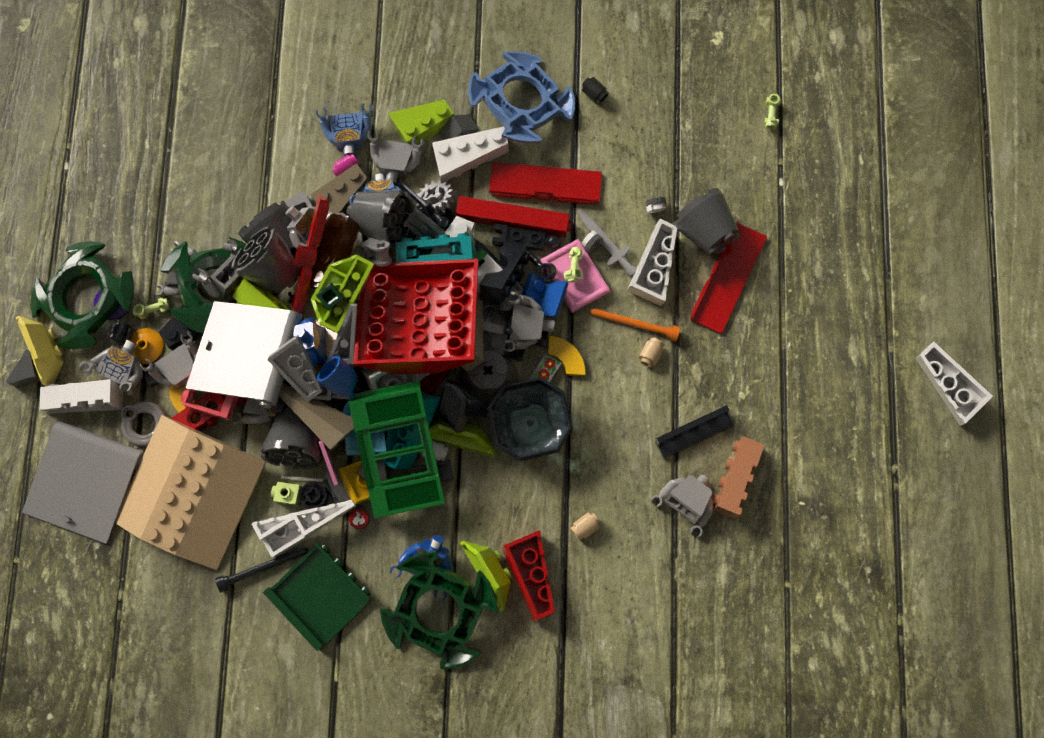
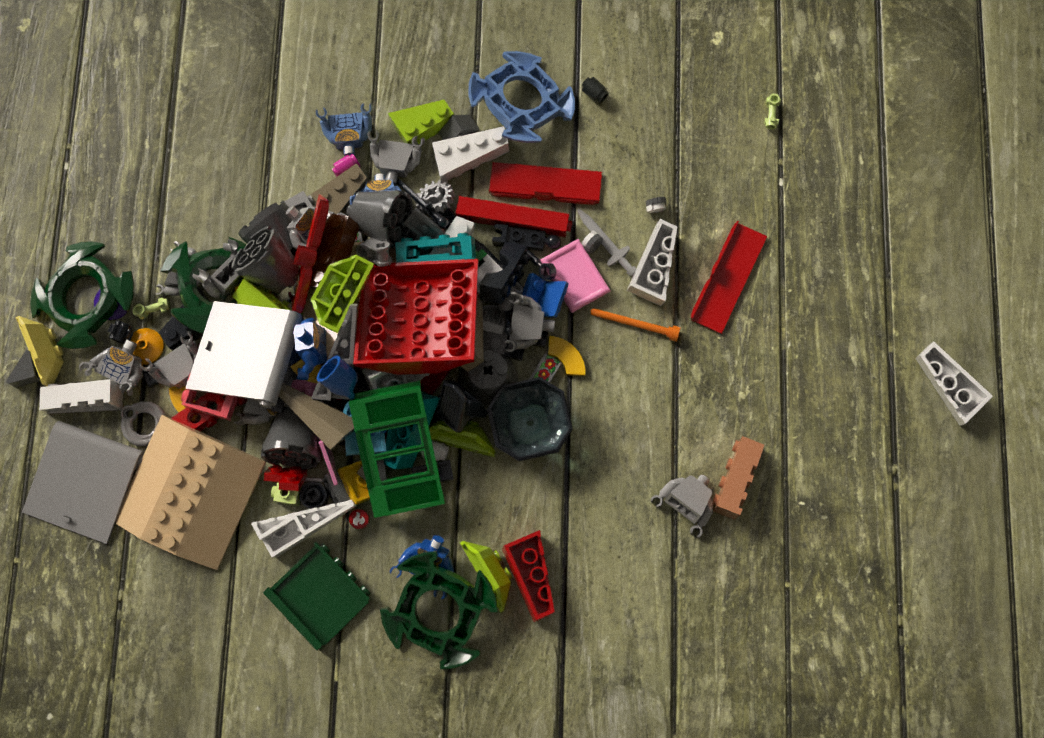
(224, 582): black piece -> none
(288, 478): none -> red plate
(296, 367): light grey wing -> none
(329, 296): dark green slope -> none
(574, 273): yellowish green bar -> none
(585, 526): tan brick -> none
(651, 352): tan brick -> none
(694, 432): black fence -> none
(708, 222): dark grey cone -> none

